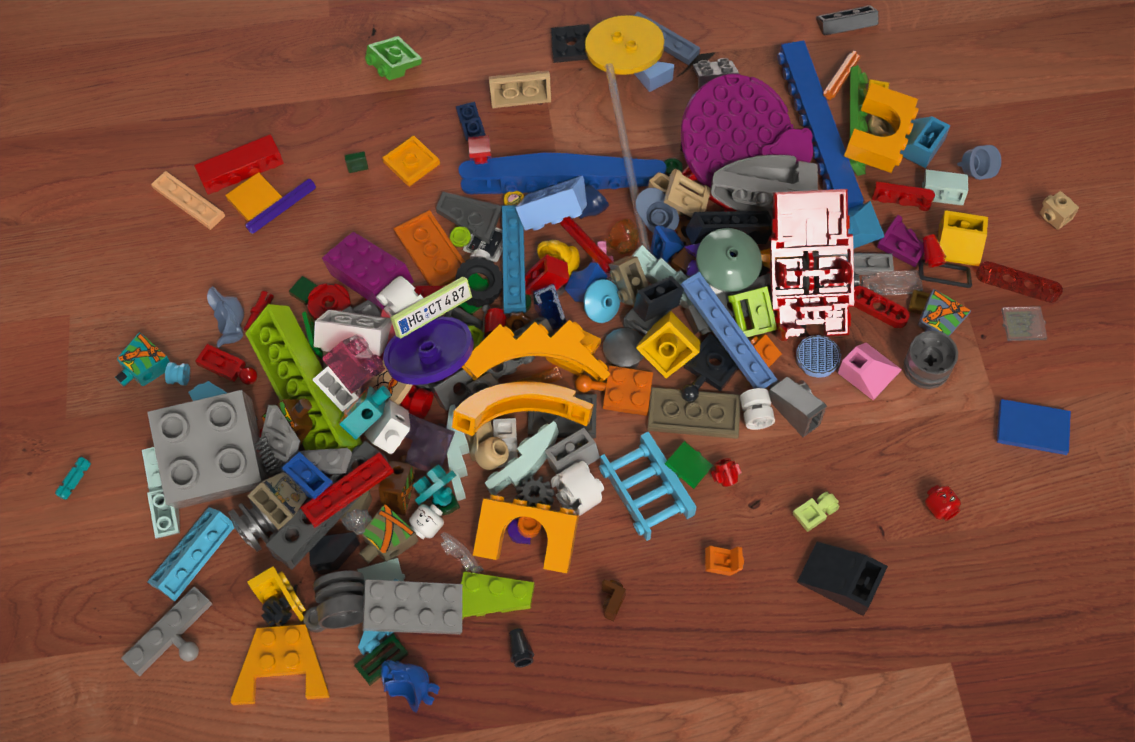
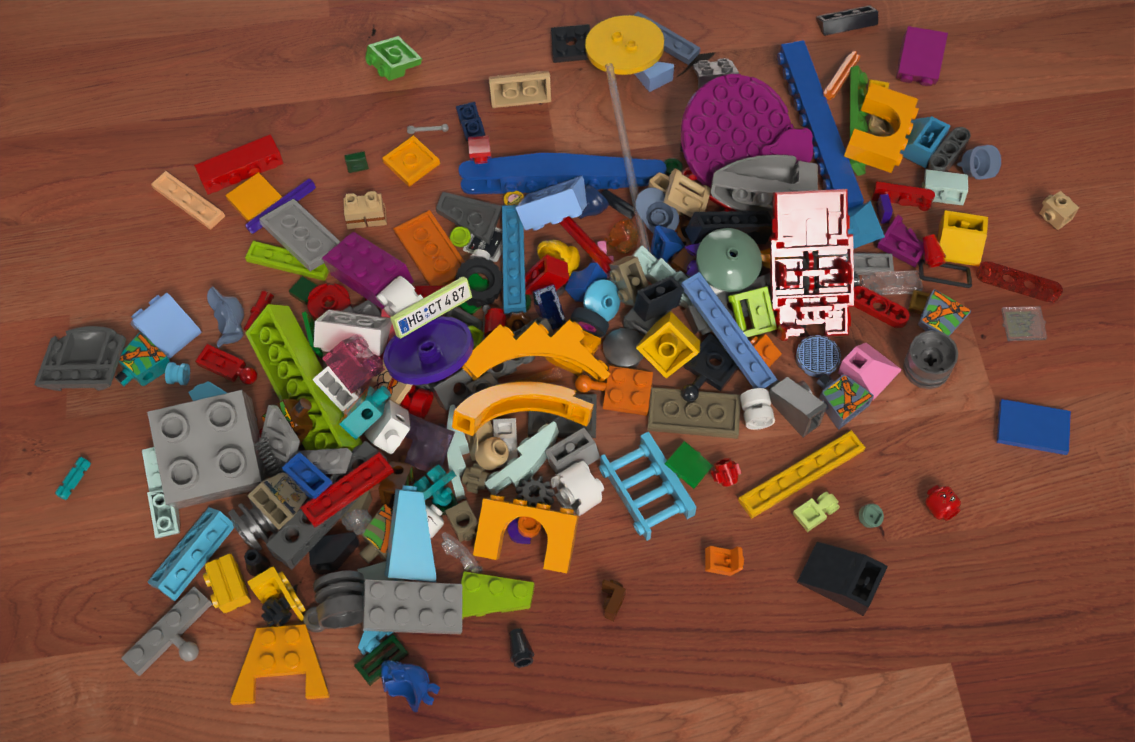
(81, 359): none -> dark grey slope
(165, 325): none -> light blue piece
(226, 583): none -> yellow brick
(256, 562): none -> black cone
(283, 260): none -> lime tile
(299, 233): none -> light grey plate
(362, 208): none -> tan hips
(409, 538): none -> medium azure slope
(411, 130): none -> light grey hinge
(462, 512): none -> dark tan brick
(475, 478): none -> dark tan gear
(590, 321): none -> black bush
(618, 204): none -> black axle
(801, 474): none -> yellow tile
(843, 399): none -> torso
(871, 515): none -> sand green tile
(884, 209): none -> dark purple tile
(921, 55): none -> magenta slope
(949, 150): none -> dark grey beam

